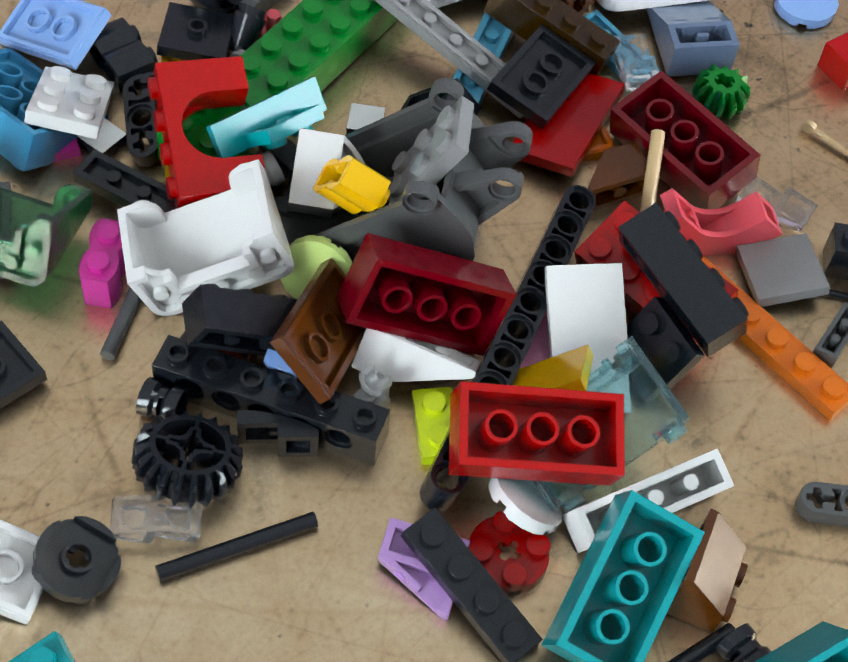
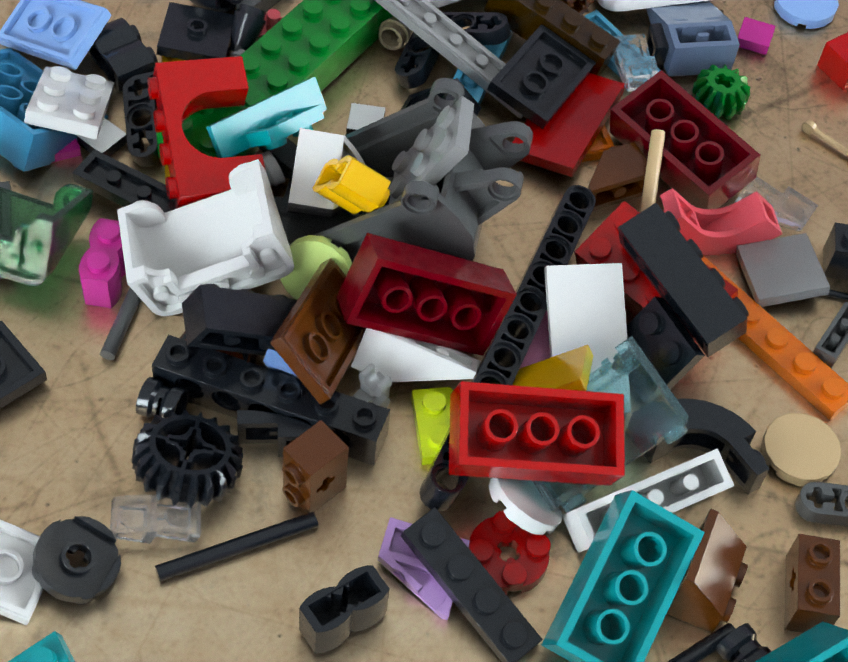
(314, 467): none -> reddish brown brick
(351, 606): none -> black brick
(394, 34): none -> dark tan cone
(485, 27): none -> black beam
(657, 44): none -> black tile
(719, 428): none -> black arch
(755, 35): none -> dark pink tile
(801, 448): none -> tan tile
(812, 583): none -> reddish brown brick

